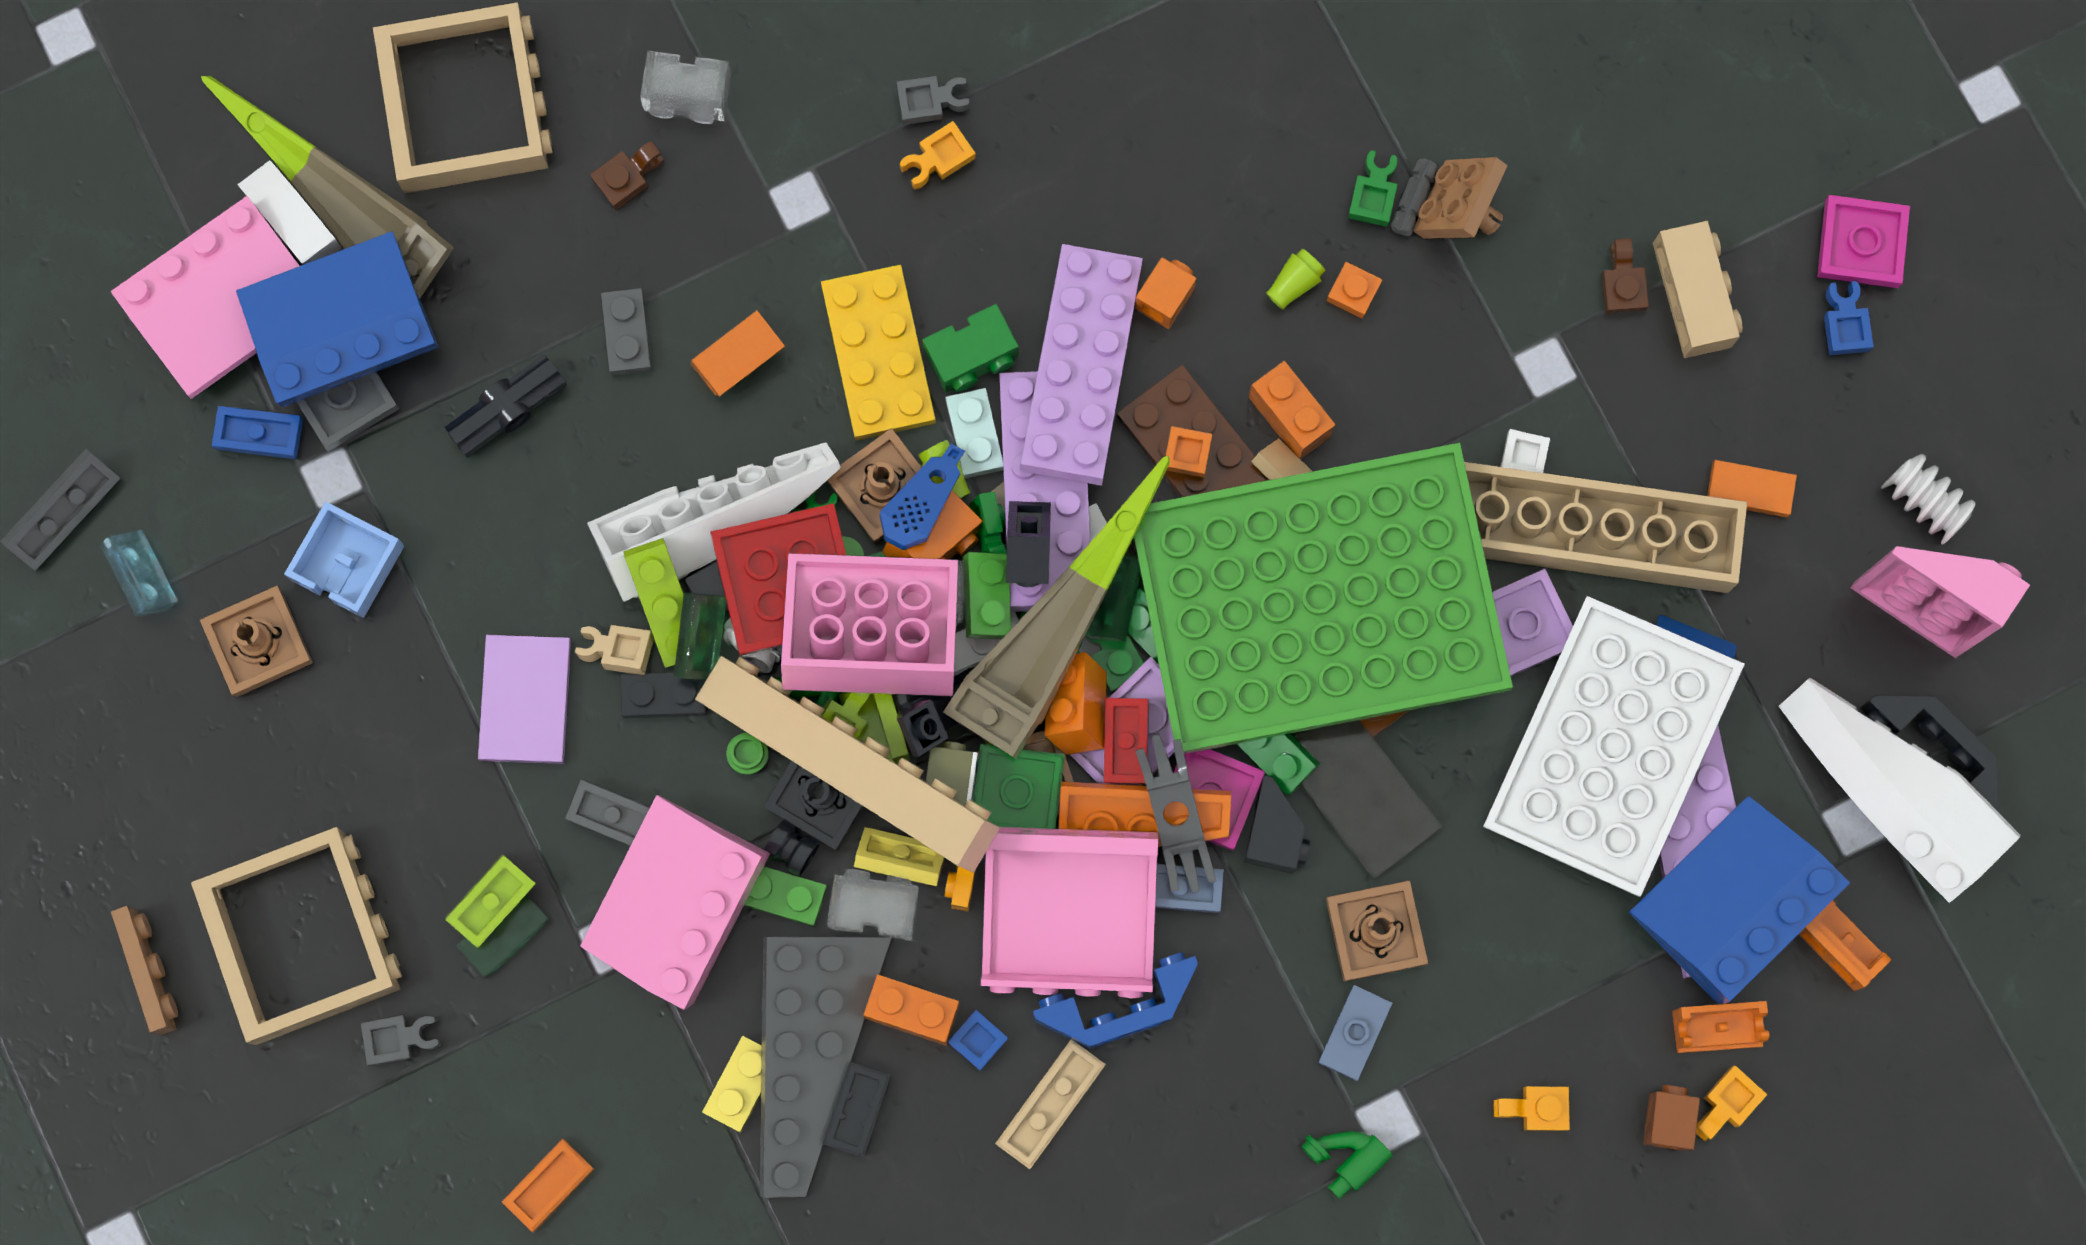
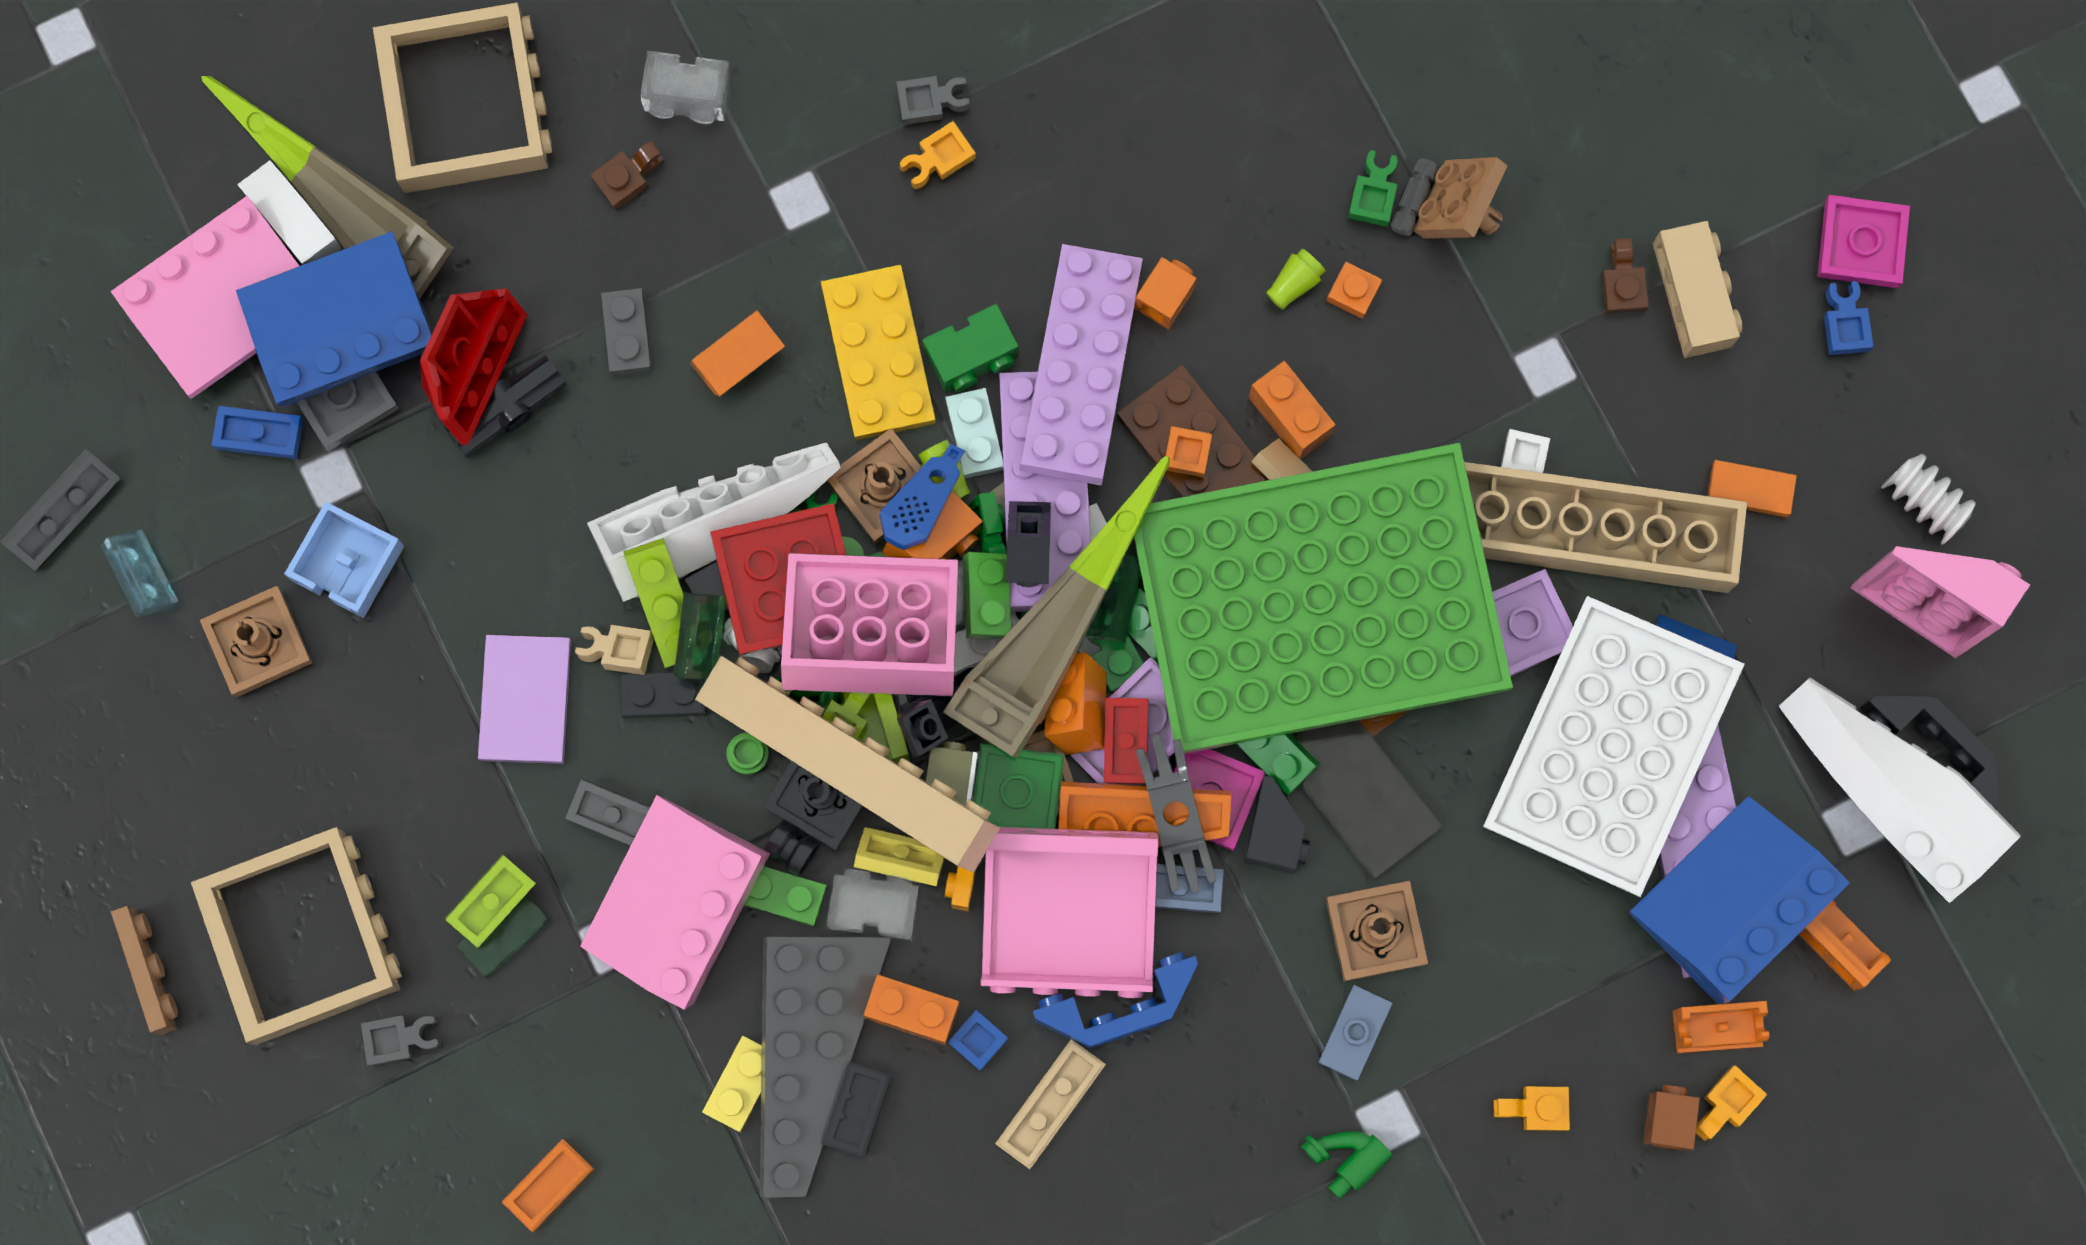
(469, 355): none -> red wedge

